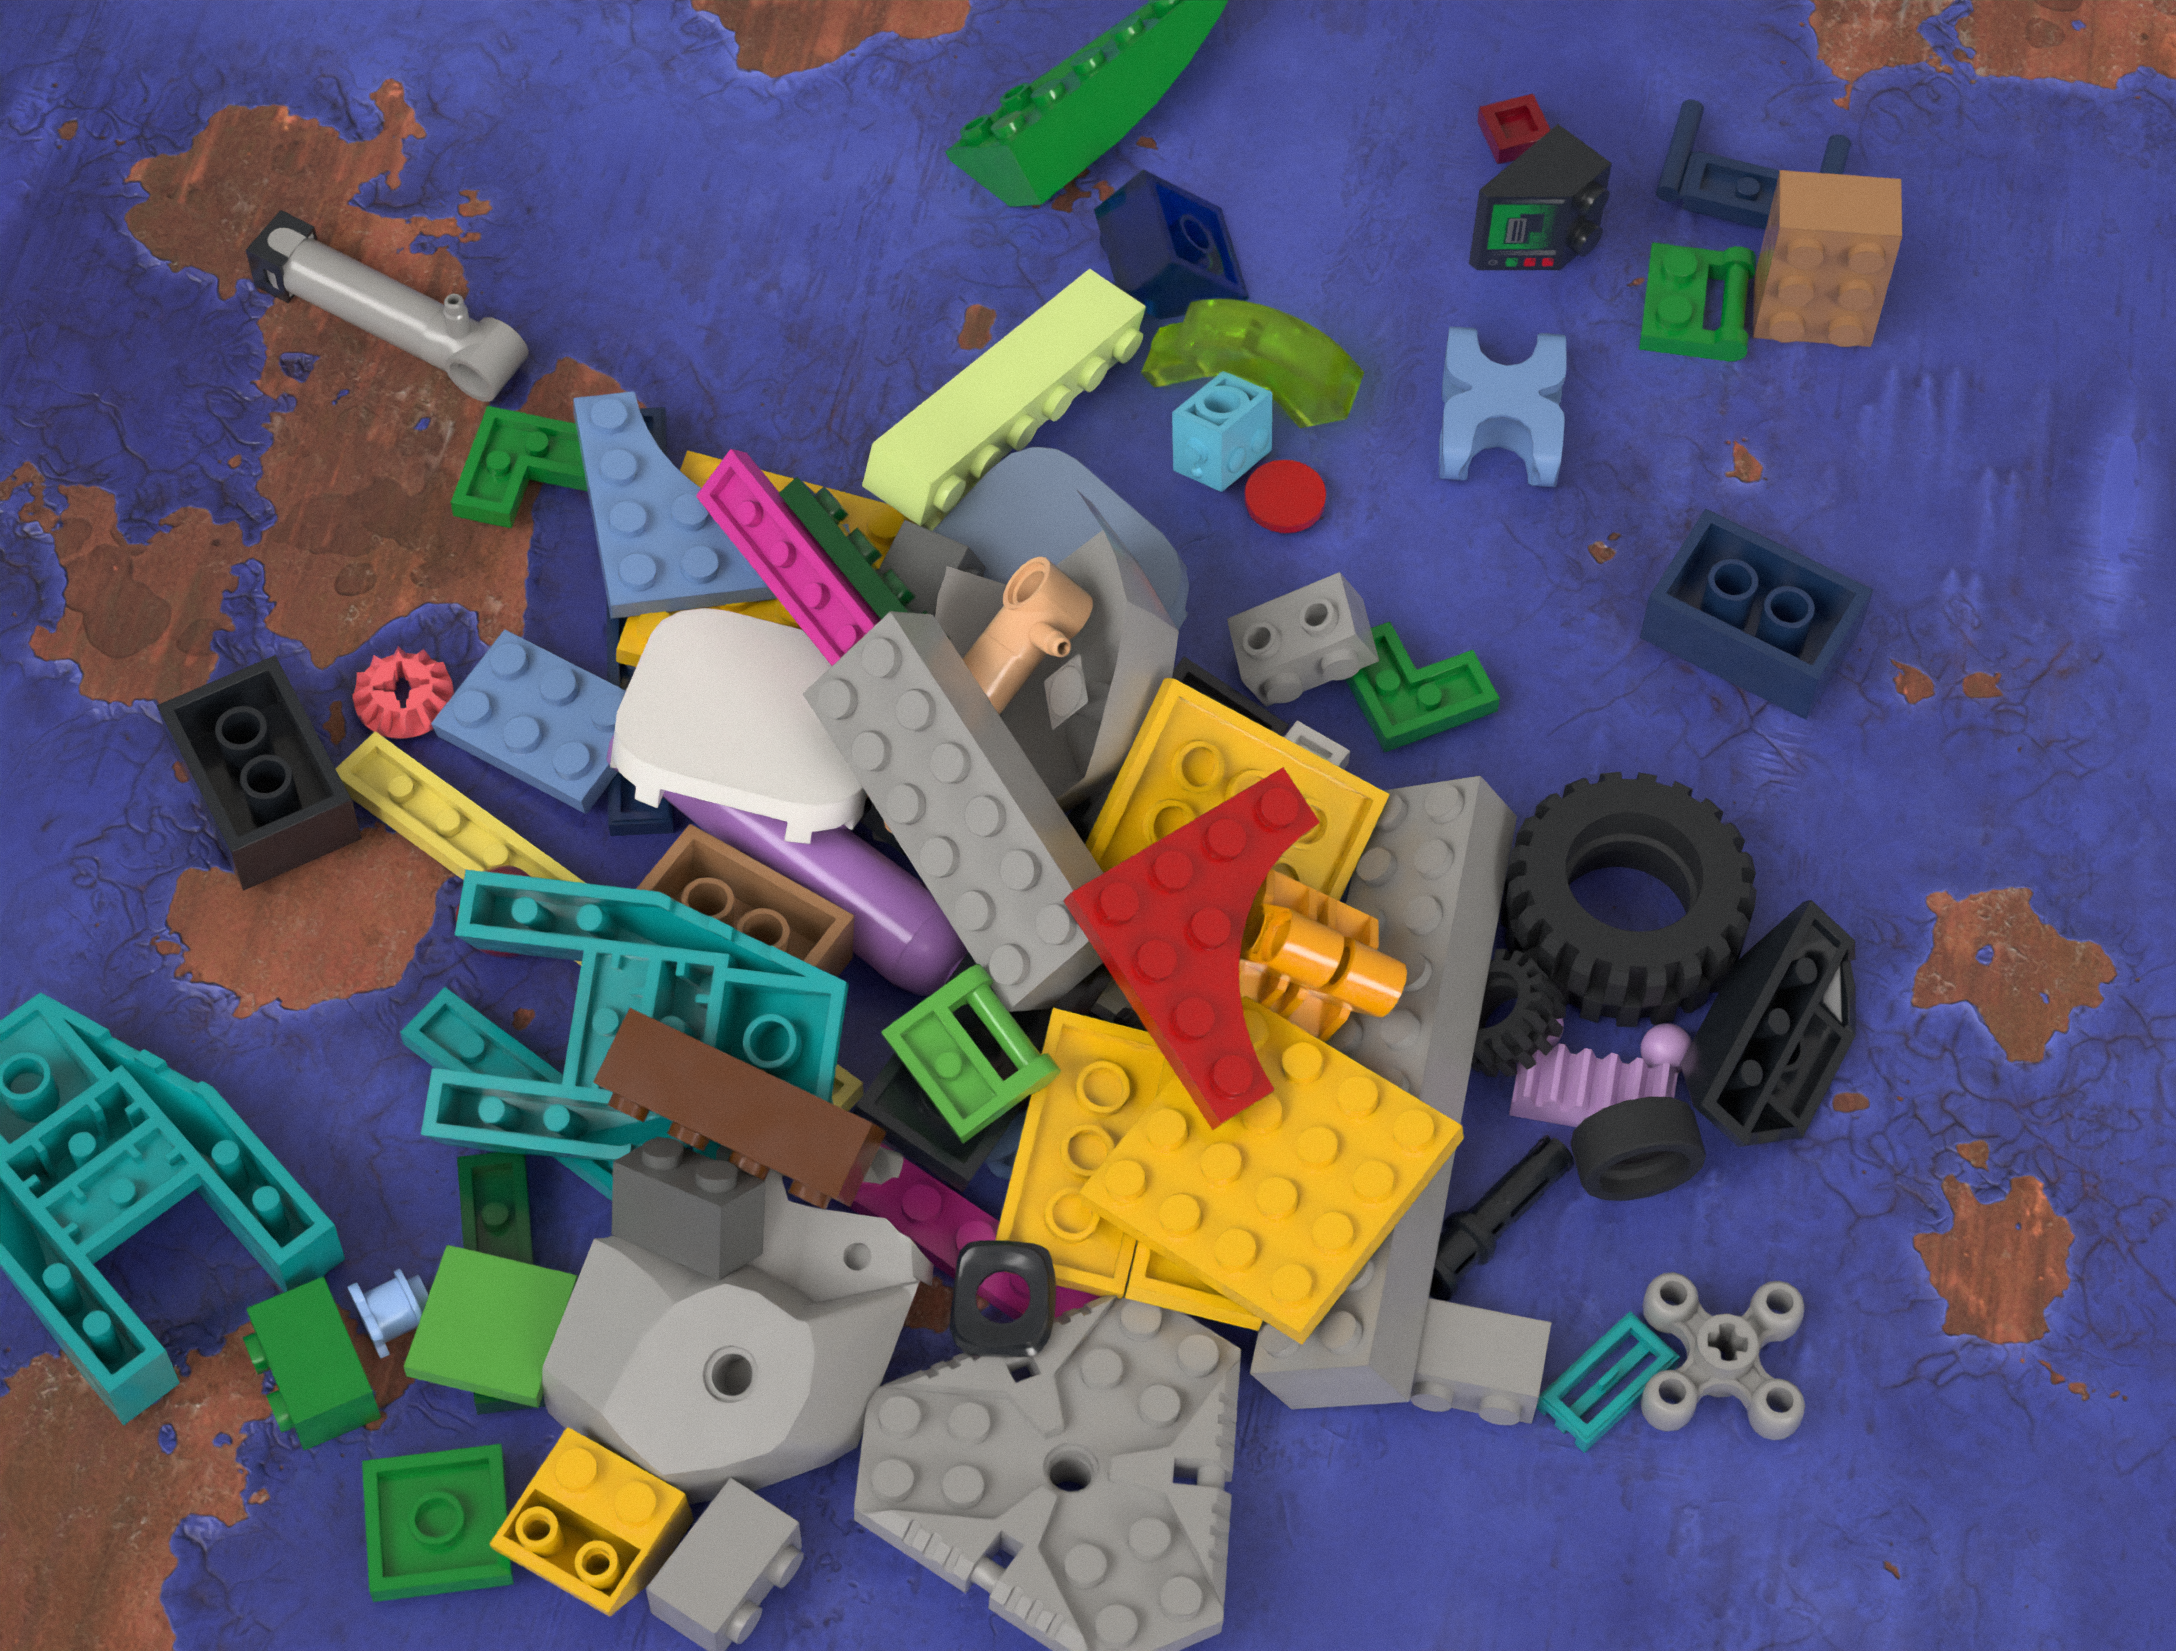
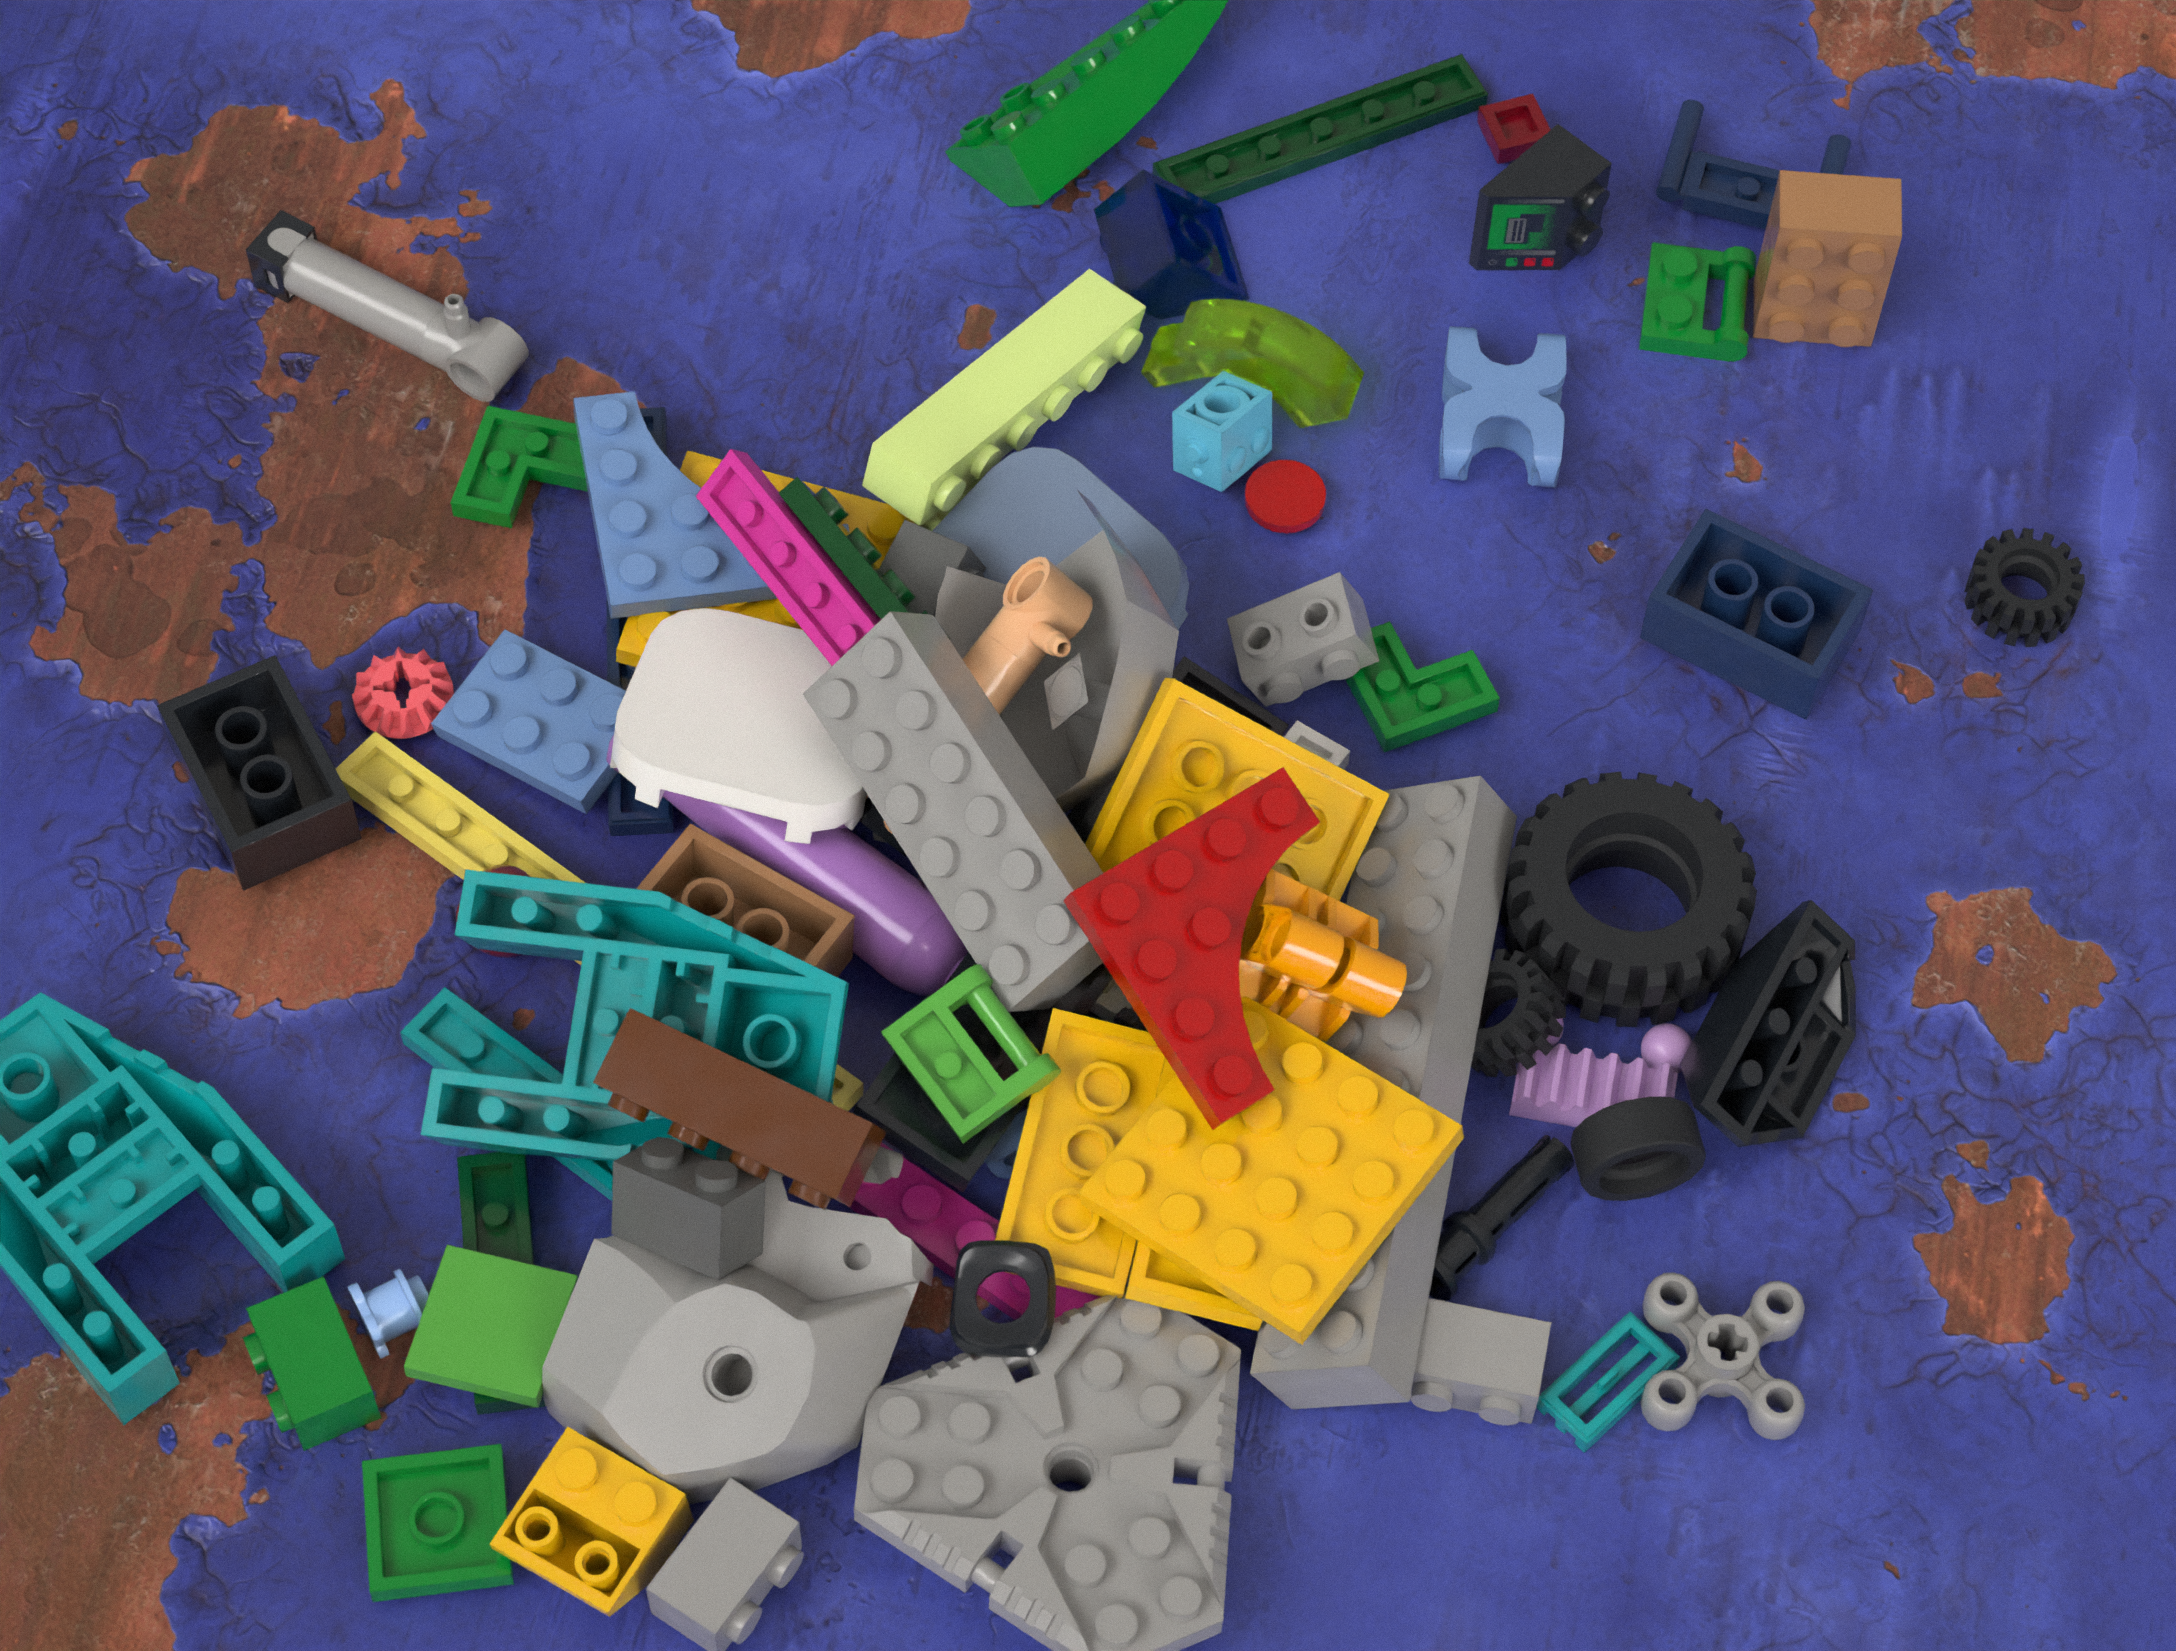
(1326, 132): none -> dark green tile
(2032, 560): none -> black tyre

